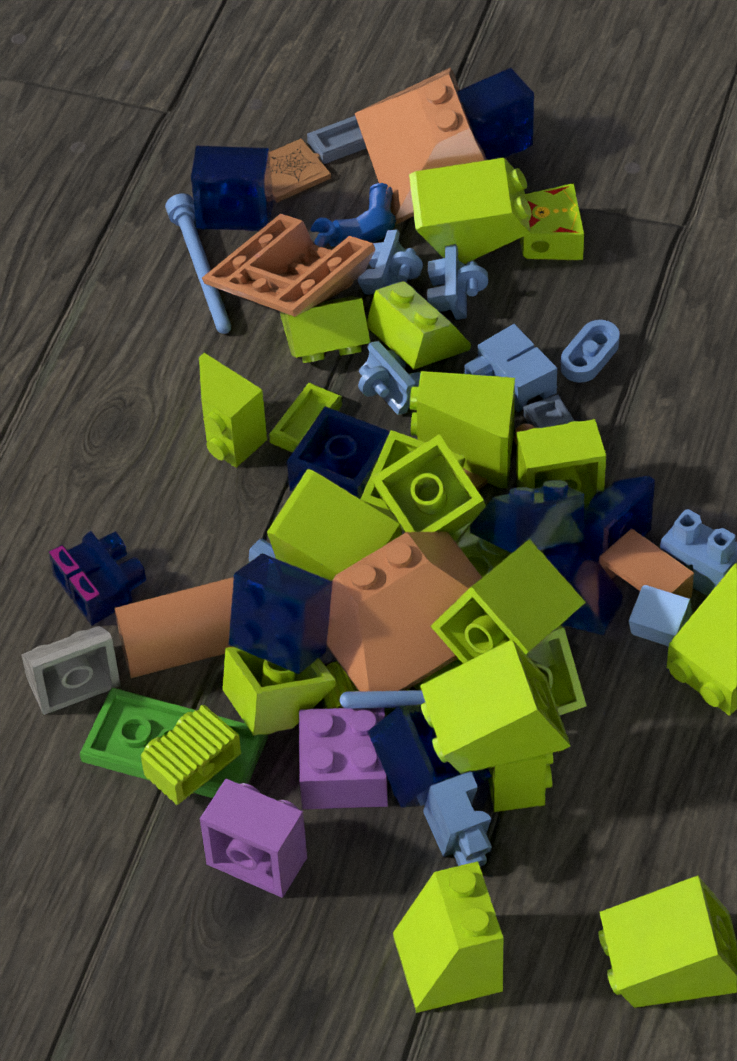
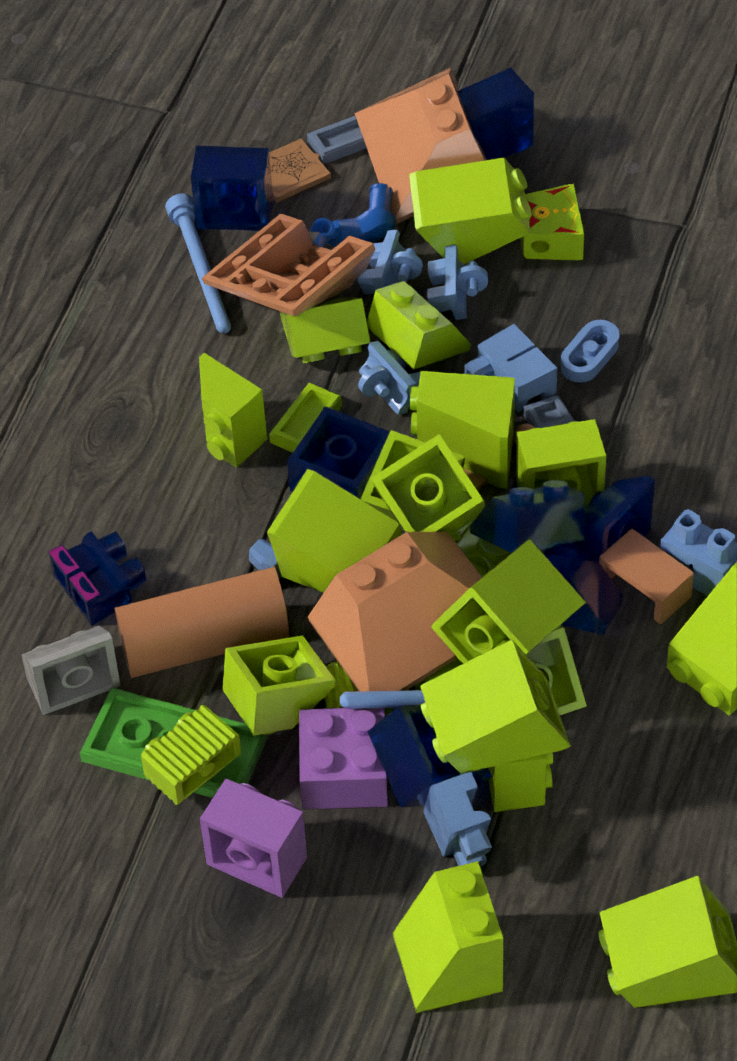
(280, 613): clear blue brick -> none
(659, 615): light blue panel -> none

